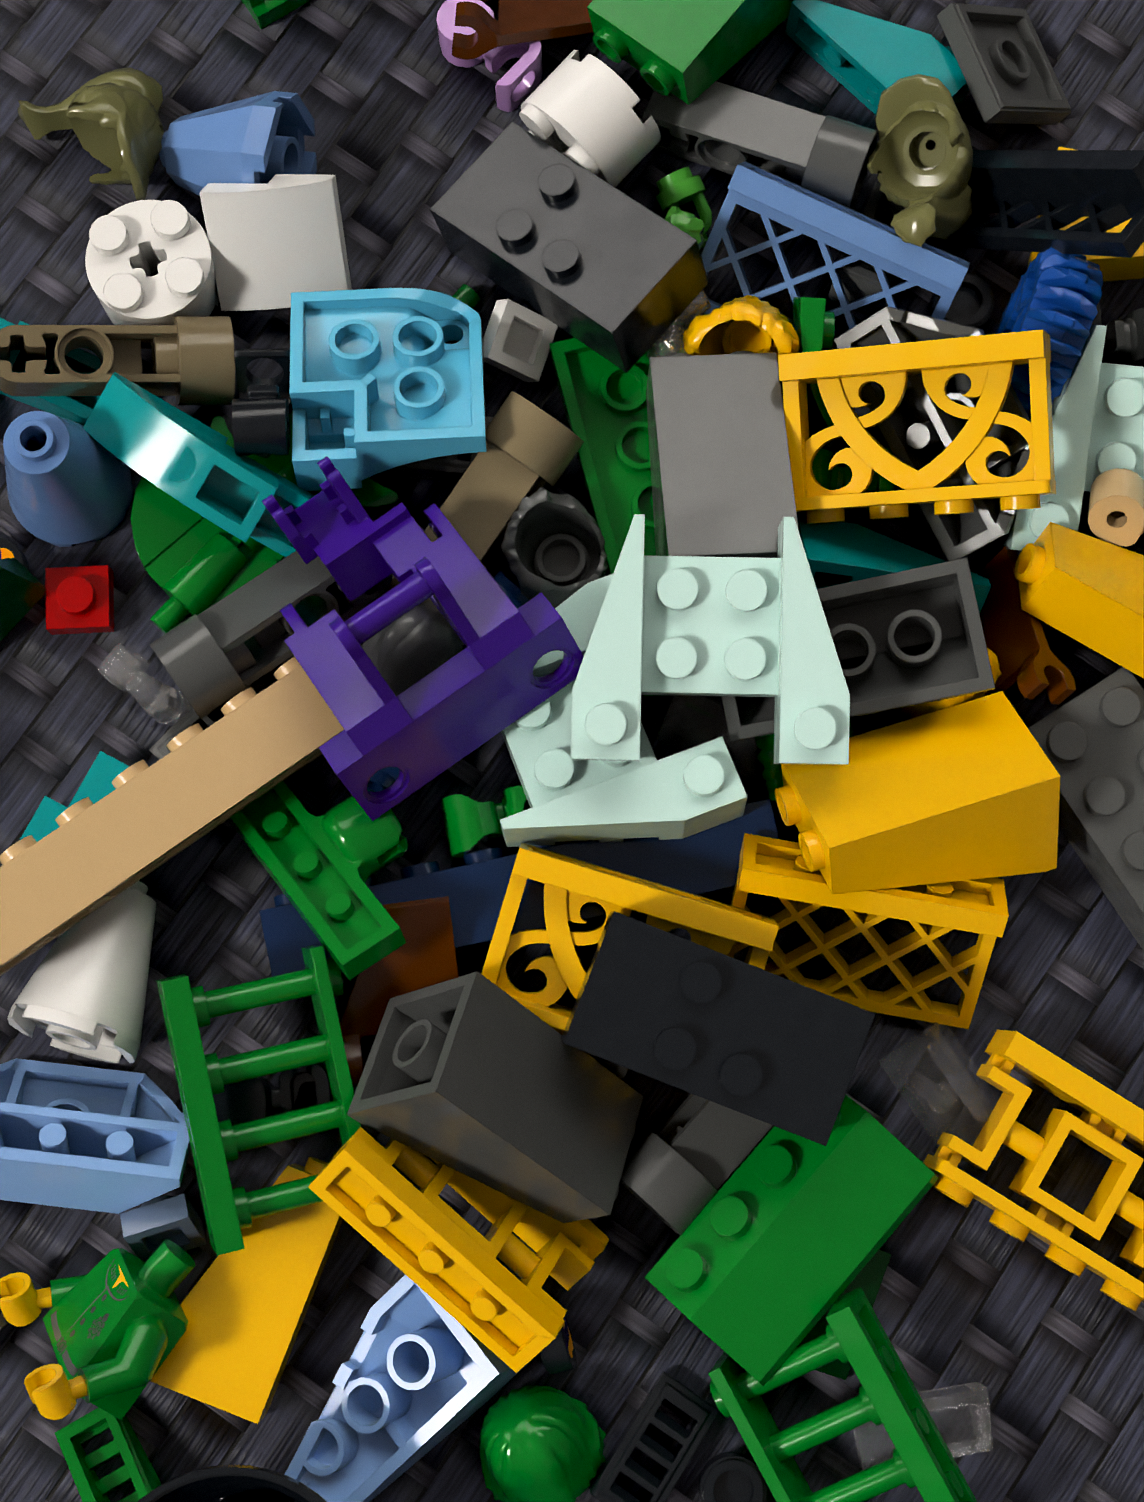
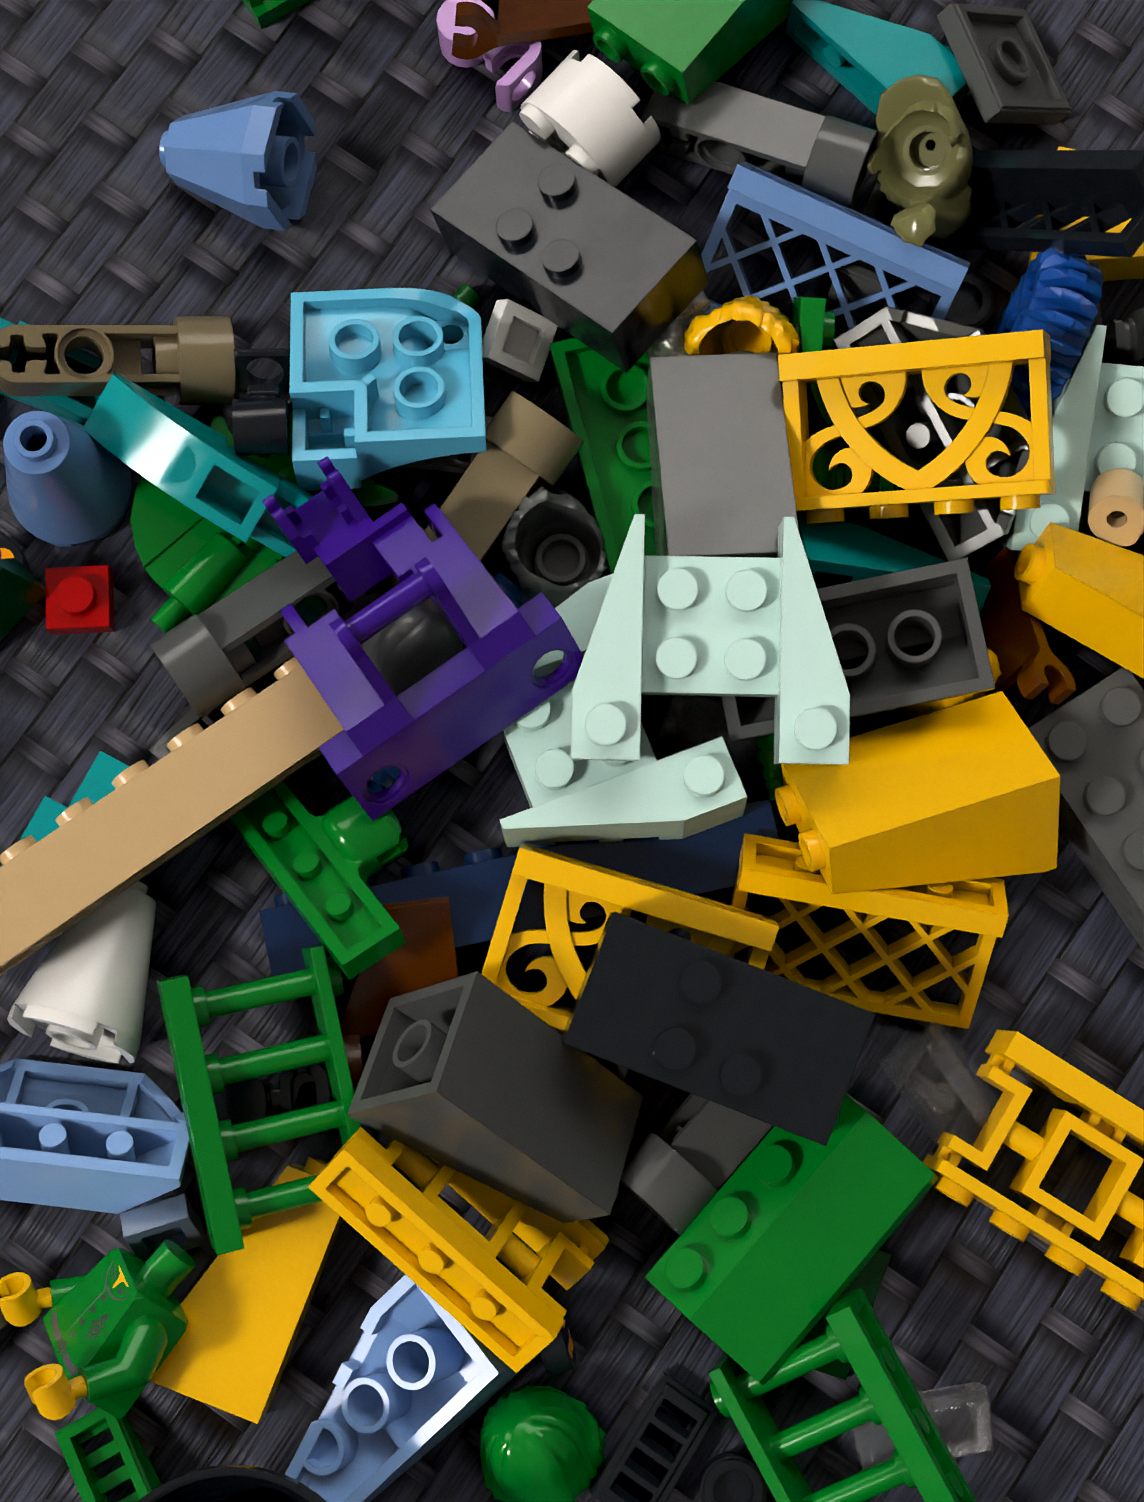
(113, 121): olive piece -> none
(148, 239): white brick -> none
(156, 698): clear arm -> none
(275, 240): white slope -> none
(471, 820): green leg -> none
(678, 190): bright green piece -> none

